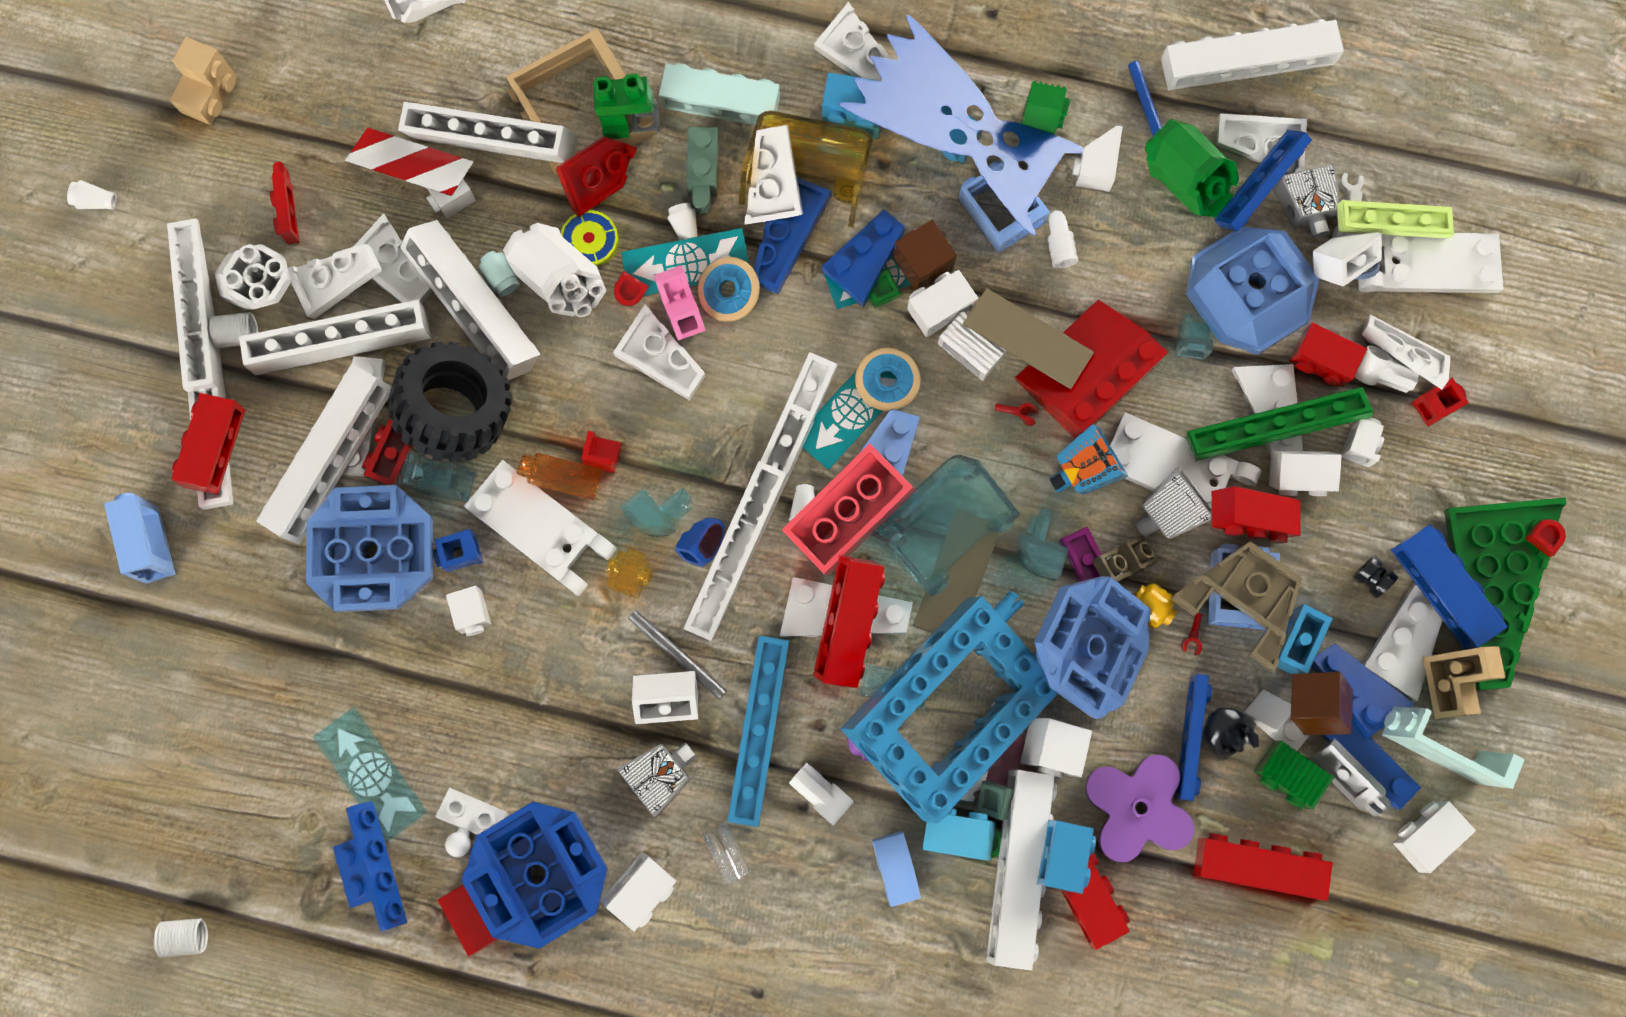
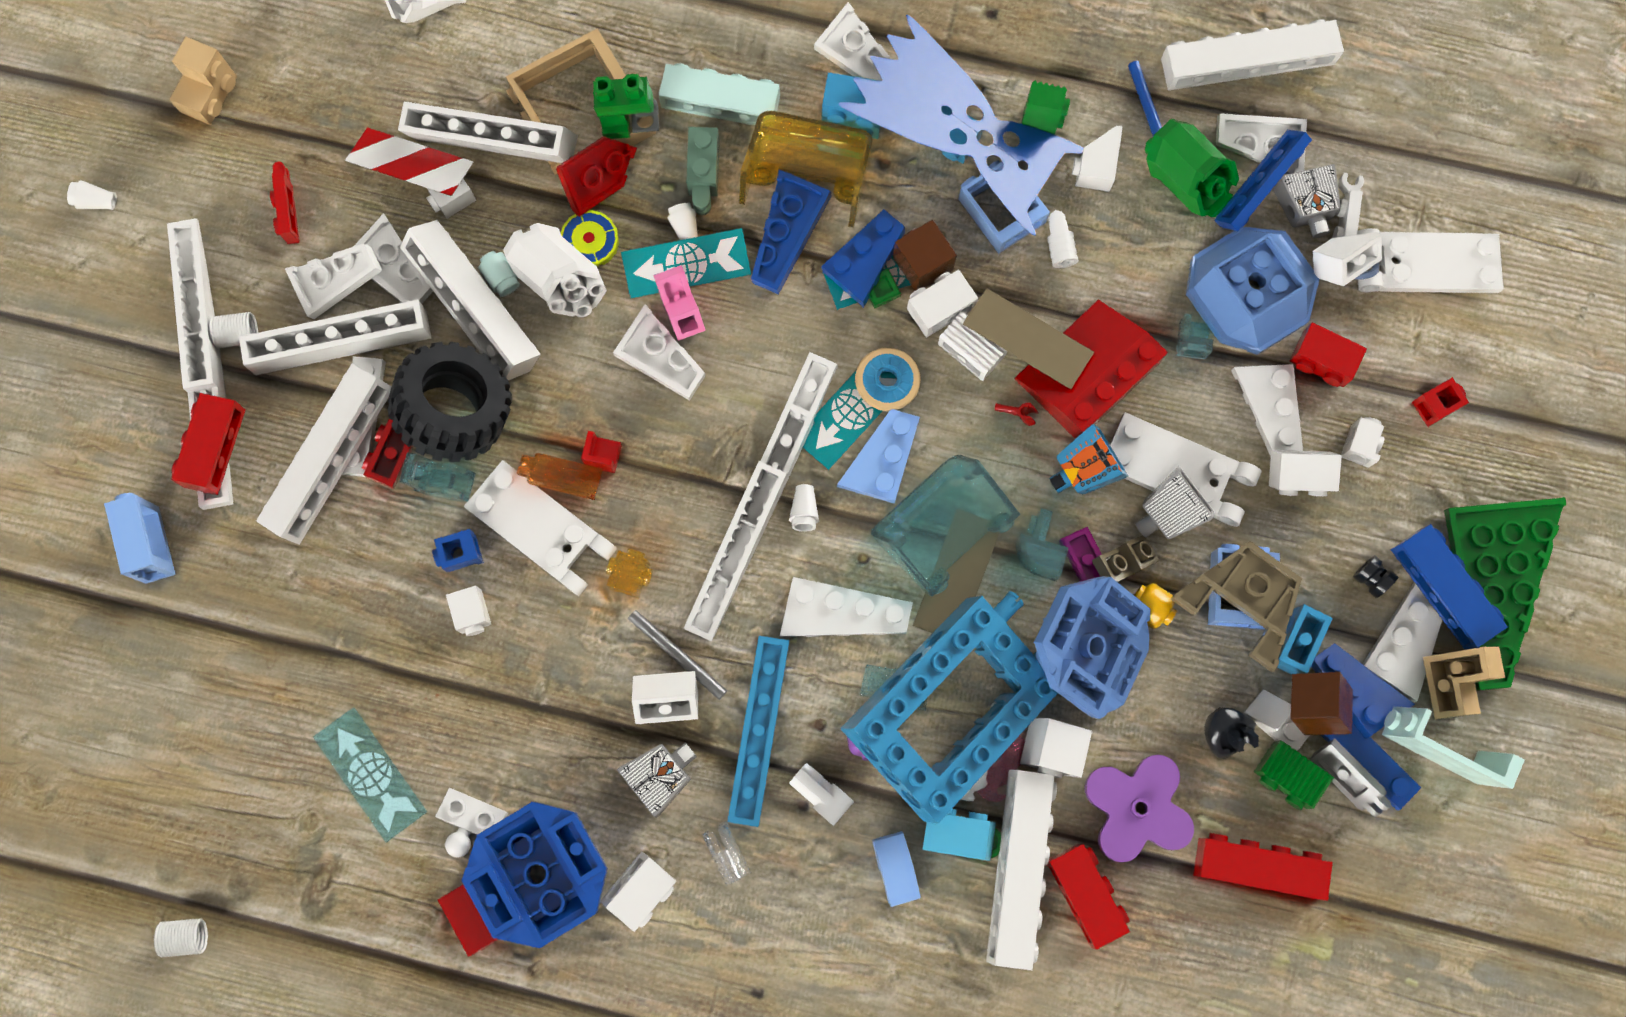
(252, 277): white brick -> none
(344, 530): medium blue piece -> none
(367, 868): blue bracket -> none
(629, 289): red tile -> none
(655, 519): clear light blue brick -> none
(701, 542): blue rock -> none
(745, 293): wheel -> none
(774, 180): white wing -> none
(848, 509): coral slope -> none
(849, 621): red brick -> none
(995, 800): sand green tile -> none
(1066, 856): dark azure brick -> none
(1193, 636): red hand -> none
(1198, 695): blue plate -> none
(1255, 514): red brick -> none
(1279, 424): green tile -> none
(1382, 368): white piece -> none
(1395, 219): yellowish green tile -> none
(1410, 351): white wing -> none
(1433, 836): white brick -> none
(1547, 536): red tile -> none

